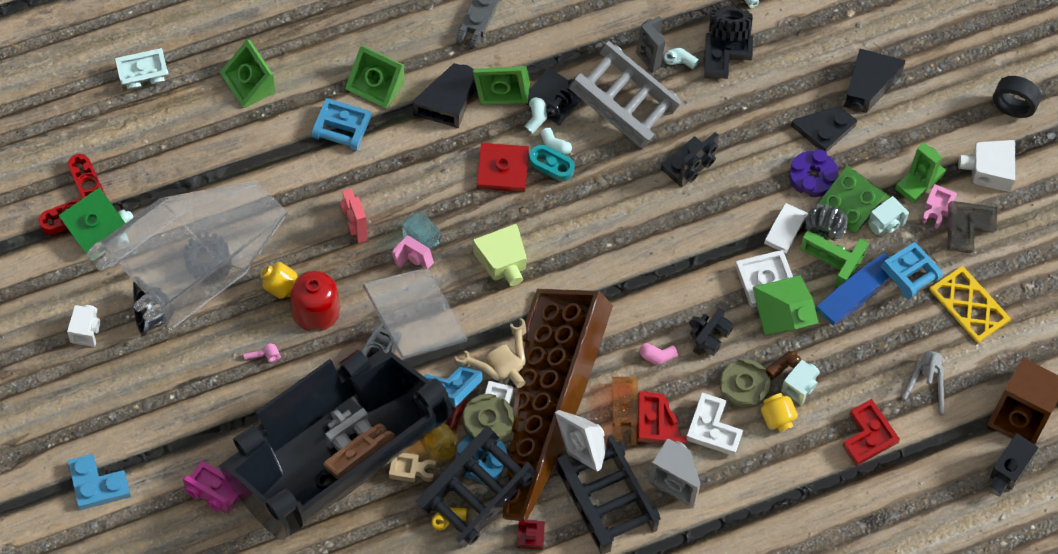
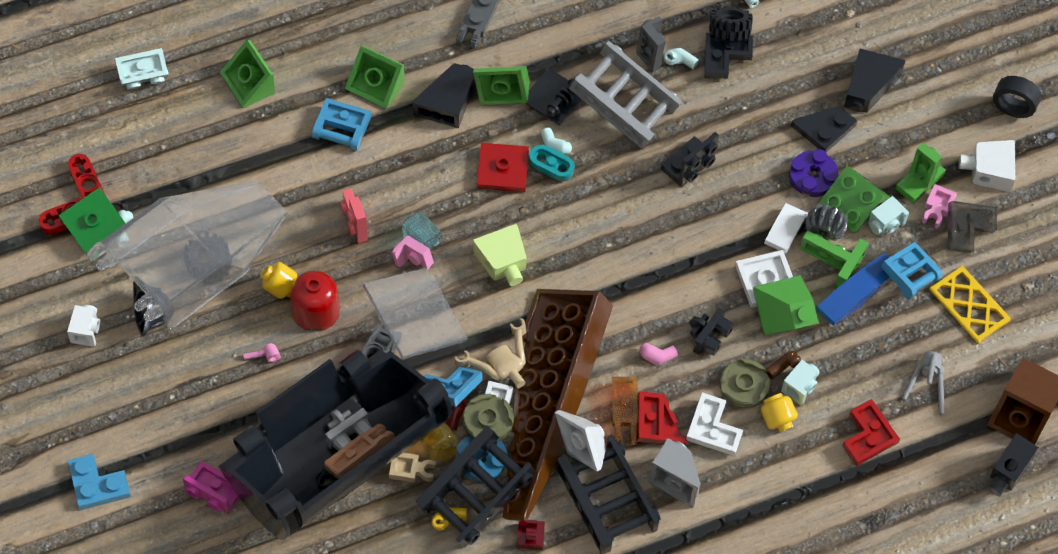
(539, 114): light aqua arm -> none

